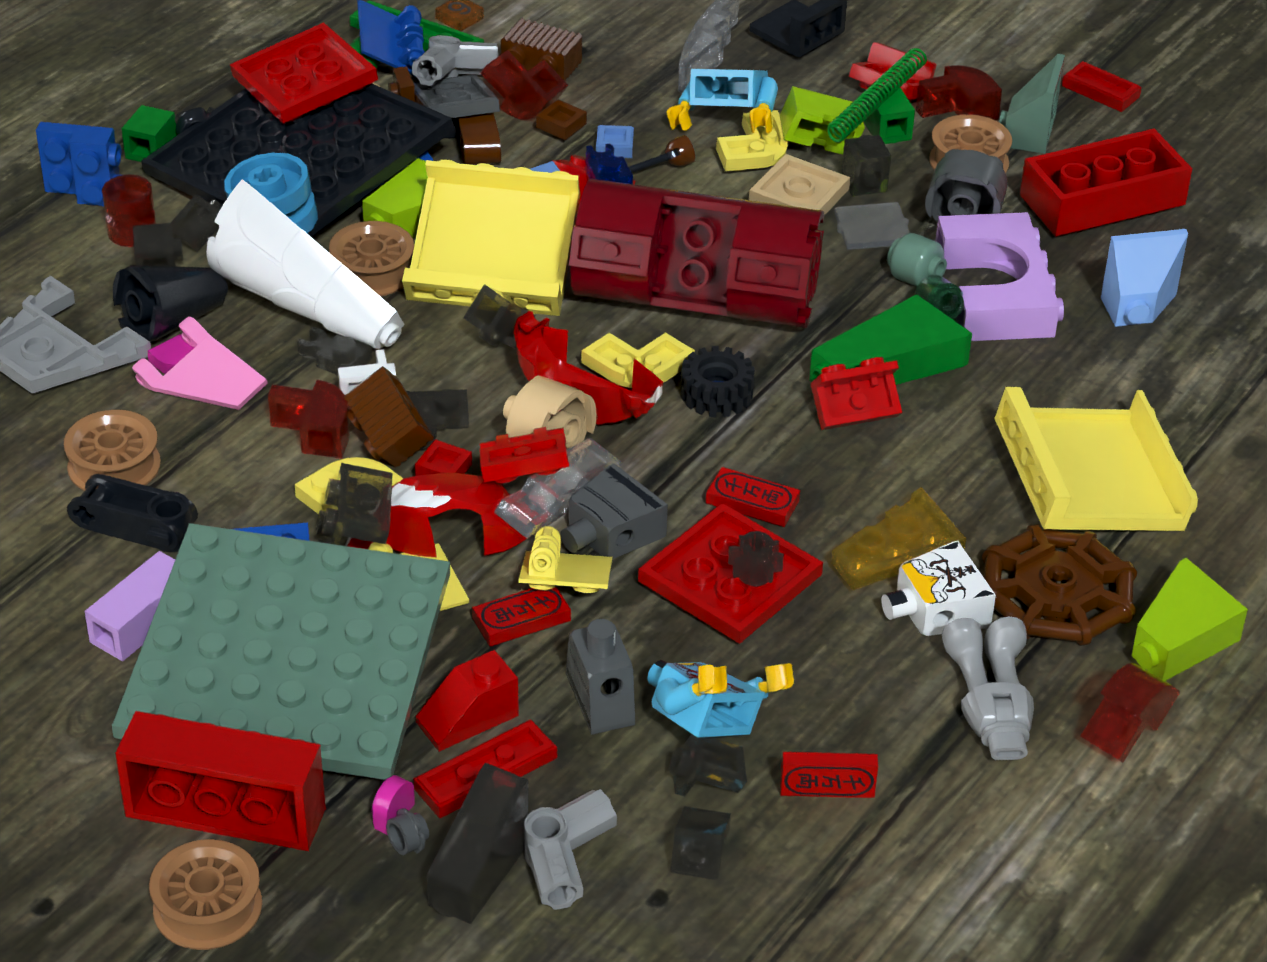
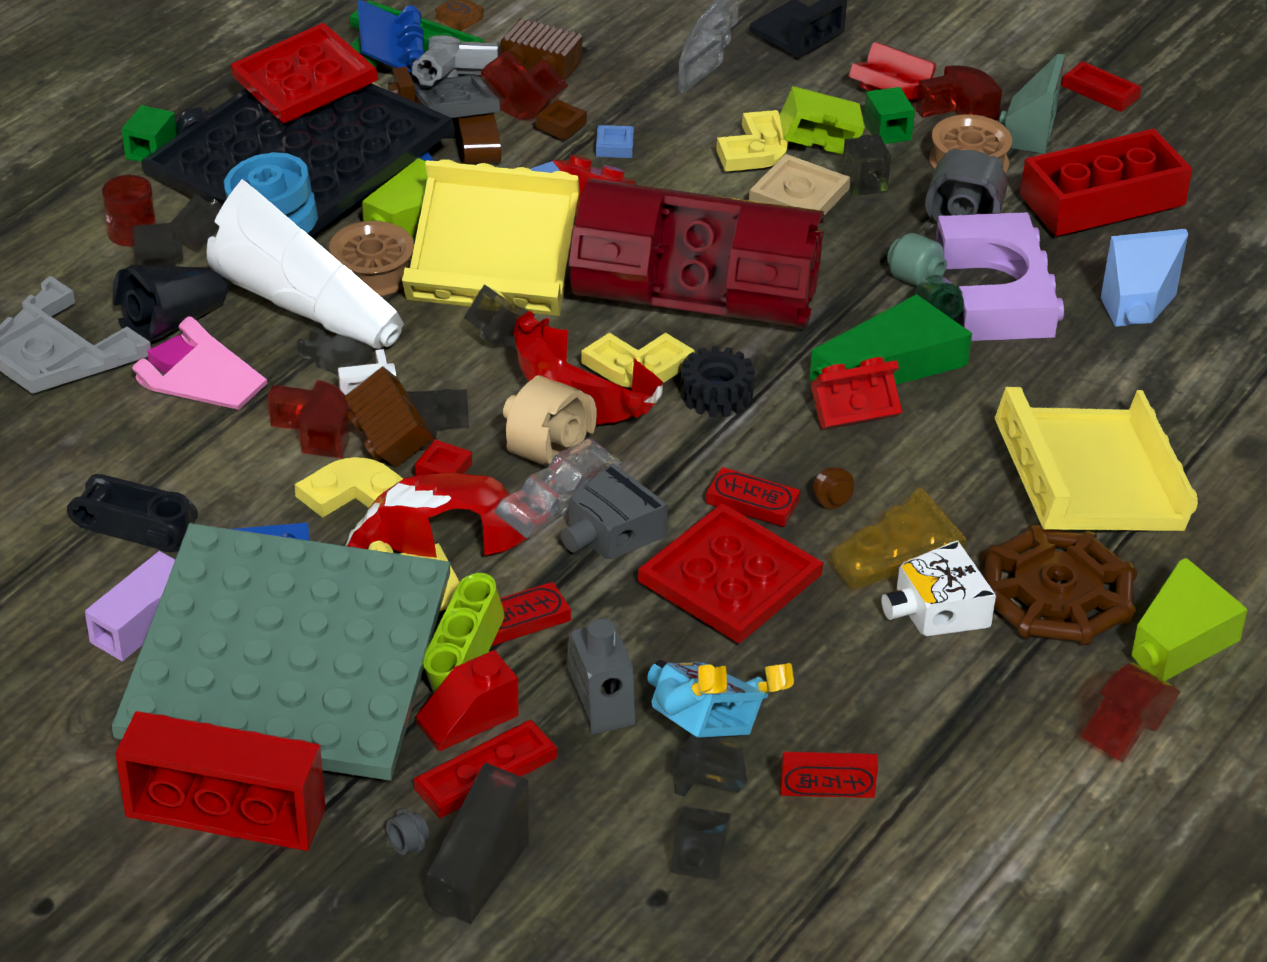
(78, 159): blue plate -> none
(112, 445): medium nougat wheel -> none
(205, 894): medium nougat wheel -> none
(357, 506): clear smoke bracket -> none
(391, 796): dark pink tile -> none
(465, 627): none -> lime beam
(521, 455): red plate -> none
(548, 567): light yellow hinge -> none
(553, 835): light grey piece -> none
(607, 166): clear blue plate -> none
(677, 152): reddish brown hinge -> none
(727, 88): medium azure torso -> none
(755, 558): clear smoke gear -> none
(833, 487): none -> reddish brown plate
(871, 225): clear piece -> none
(901, 72): green piece -> none
(1000, 709): light grey piece -> none

